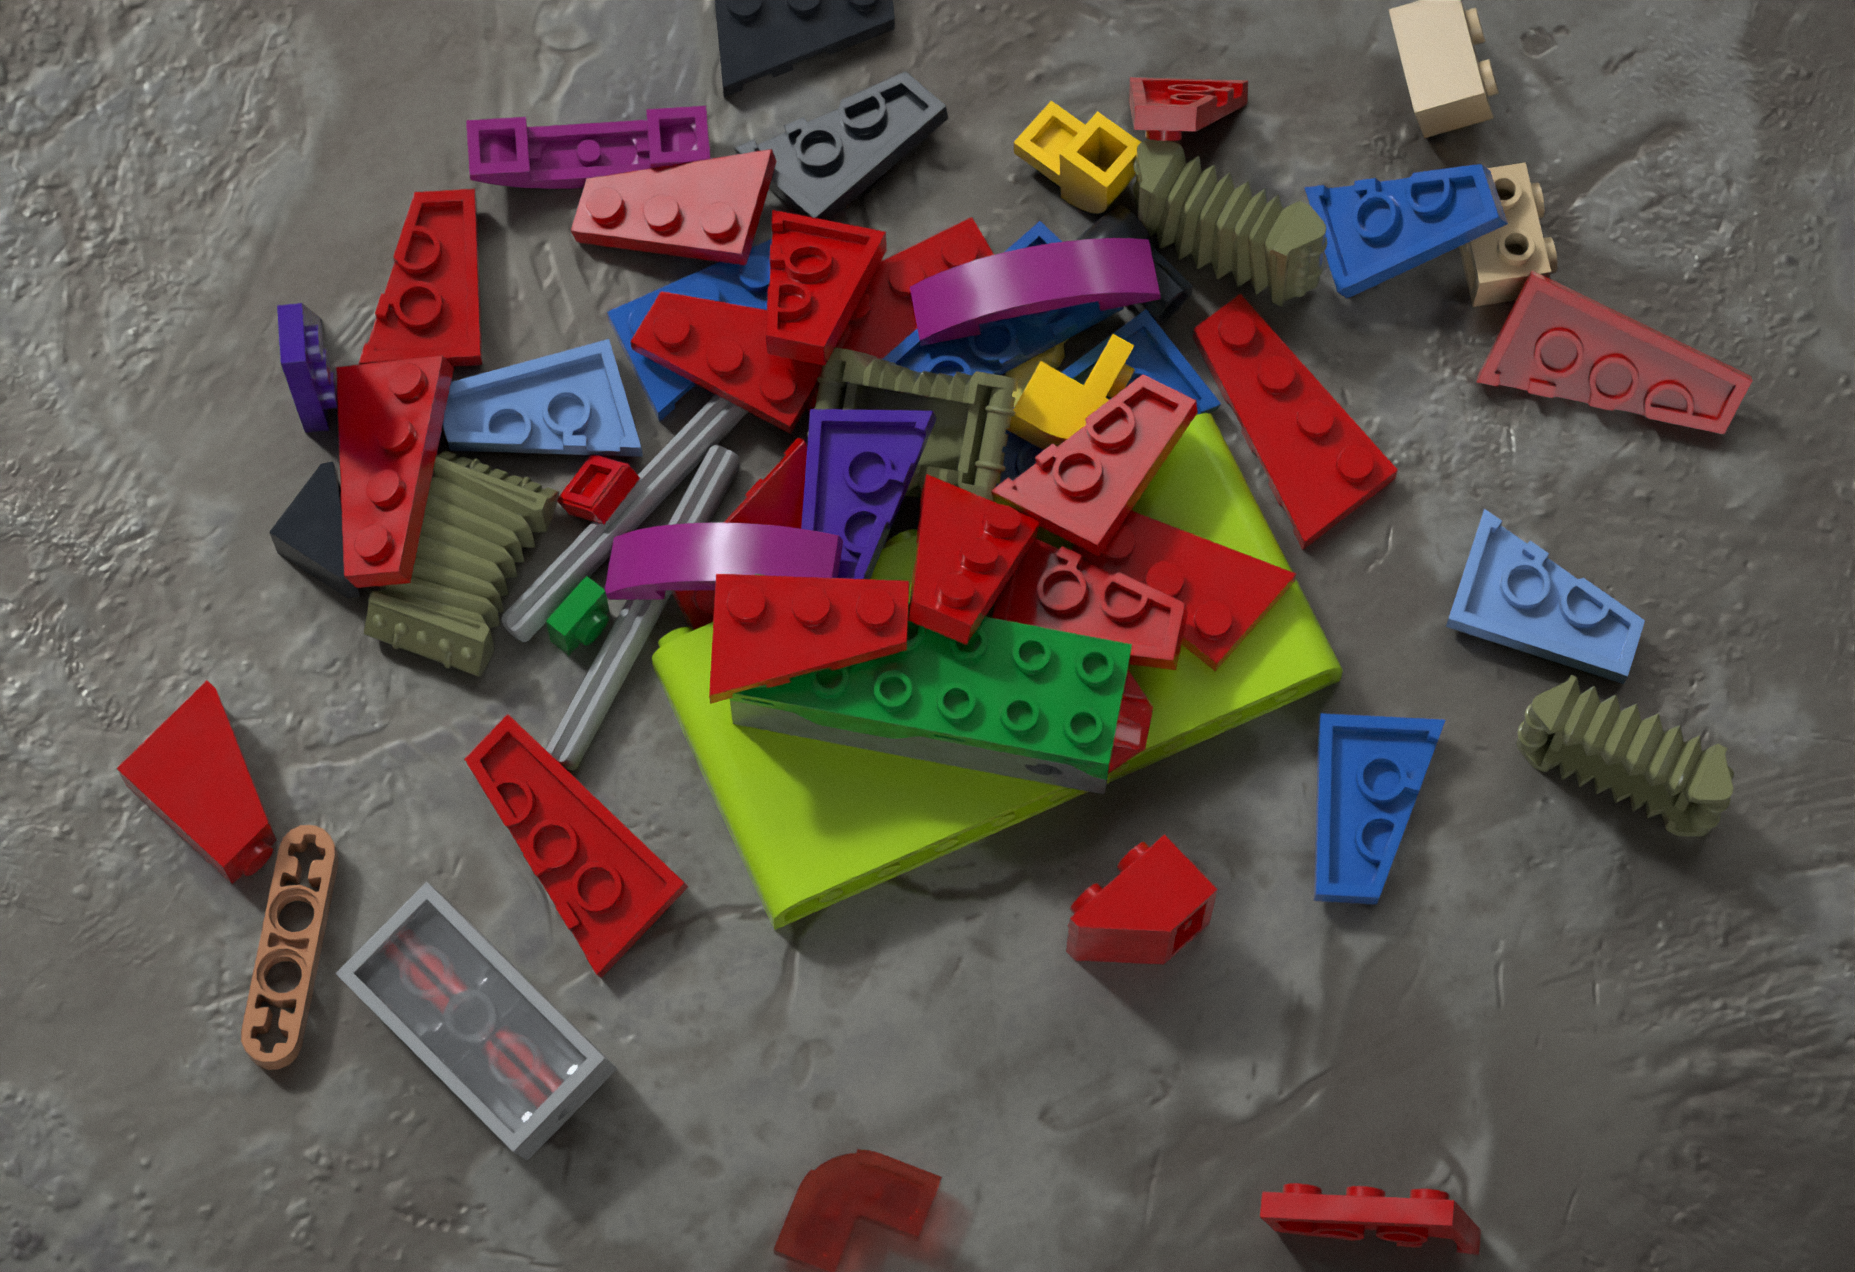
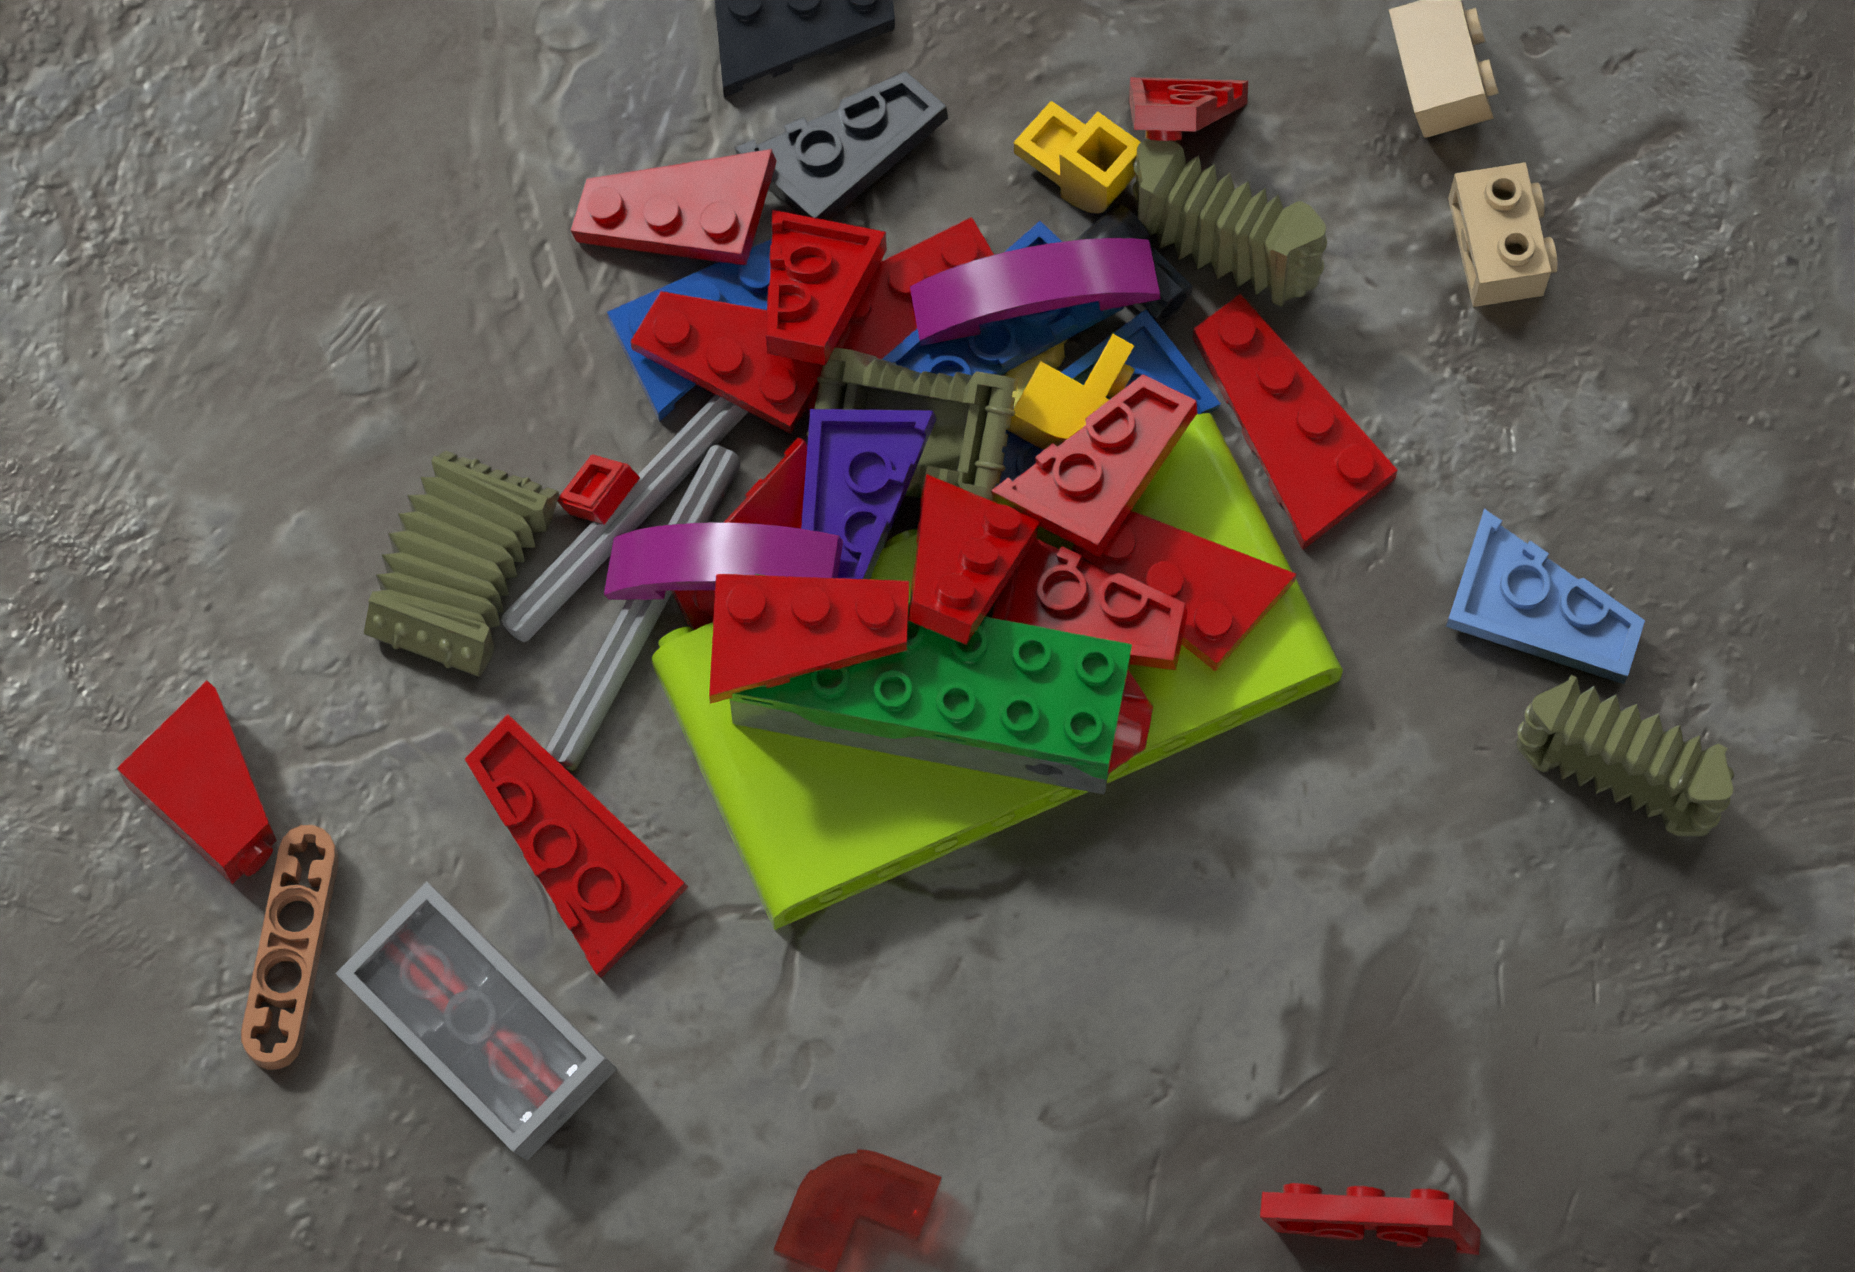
(306, 365): dark purple wing -> none
(312, 531): black slope -> none
(387, 460): red wing -> none
(433, 285): red wing -> none
(545, 407): medium blue wing -> none
(566, 155): magenta slope -> none
(579, 617): green plate -> none
(1144, 911): red slope -> none
(1364, 799): blue wing -> none
(1402, 223): blue wing -> none
(1597, 356): wing -> none

